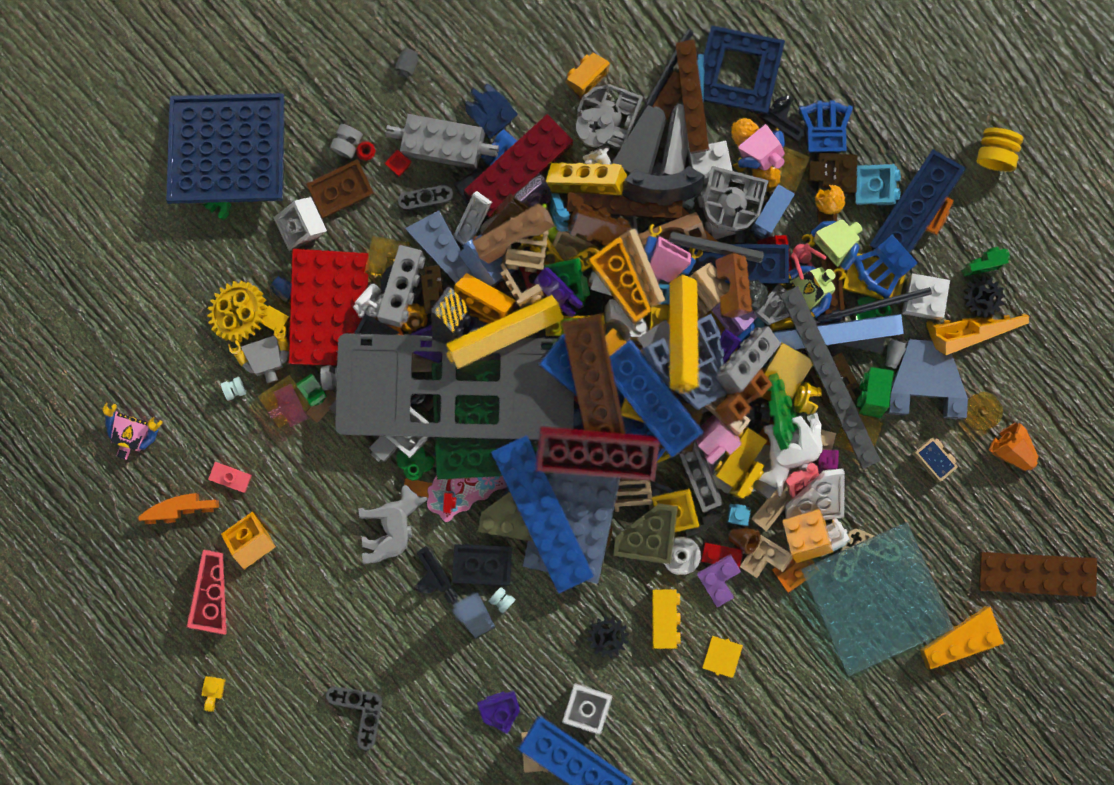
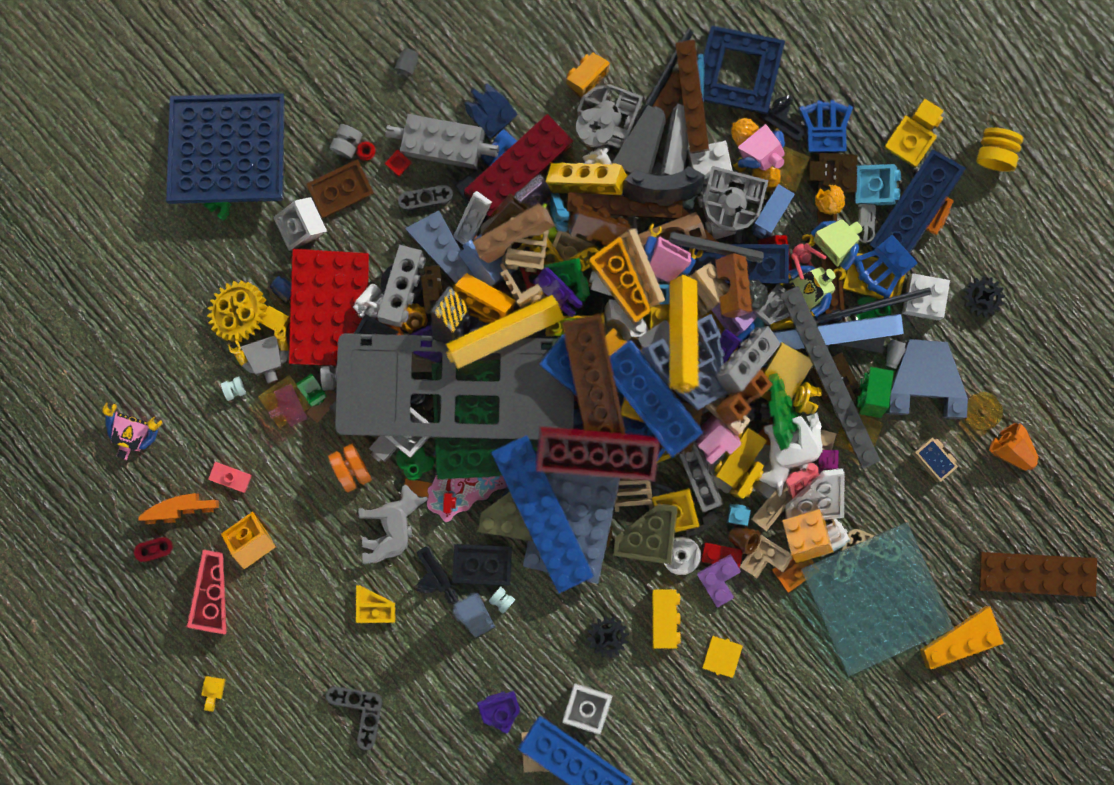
(154, 549): none -> dark red plate
(347, 469): none -> orange wheel
(373, 607): none -> yellow wing
(380, 252): clear yellow plate -> none
(867, 220): none -> light grey piece
(910, 141): none -> yellow plate
(928, 114): none -> yellow brick
(970, 331): light orange wedge -> none
(990, 260): green plate -> none

